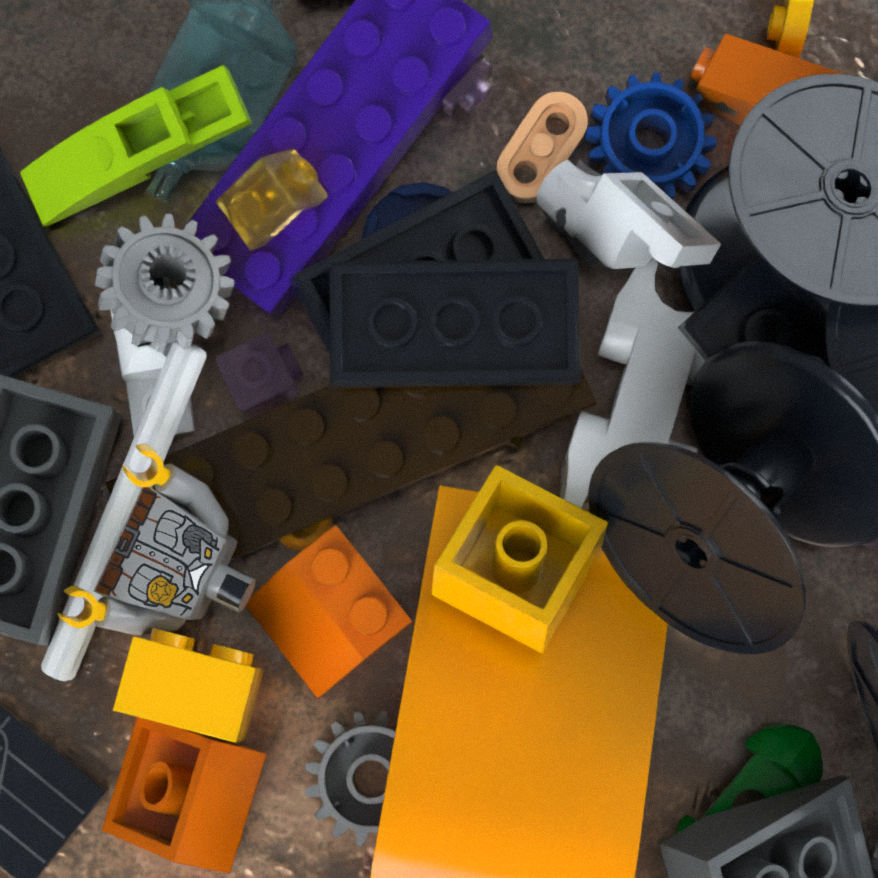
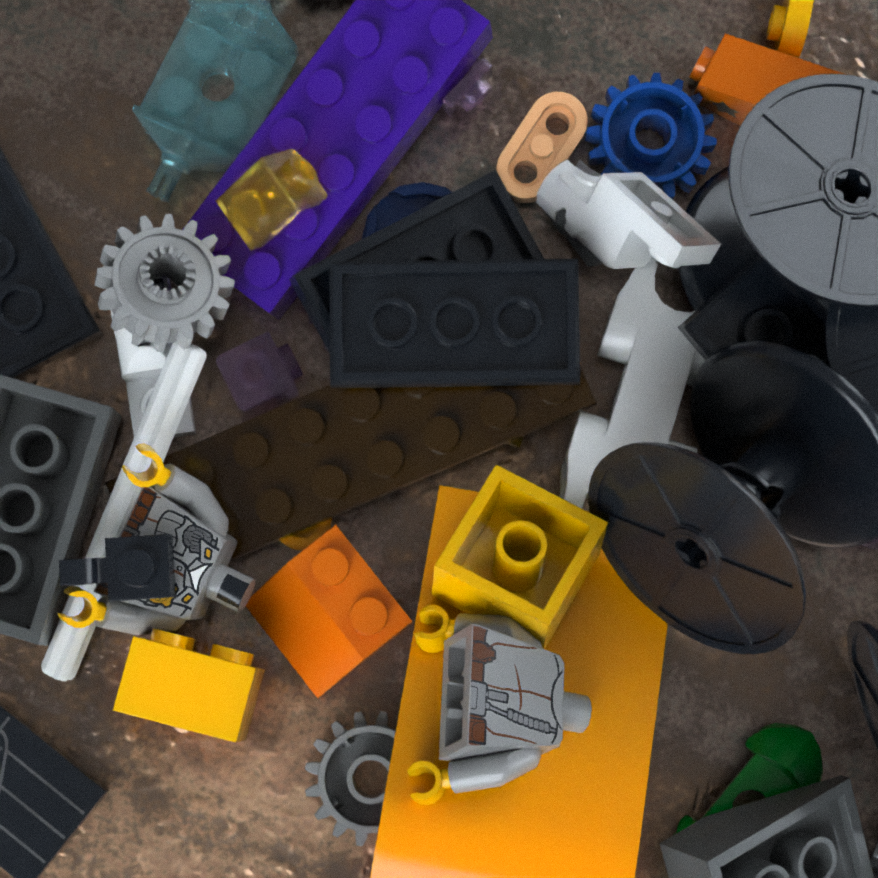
(132, 568): none -> black plate
(133, 142): lime slope -> none
(184, 795): orange slope -> none
(497, 702): none -> light grey torso

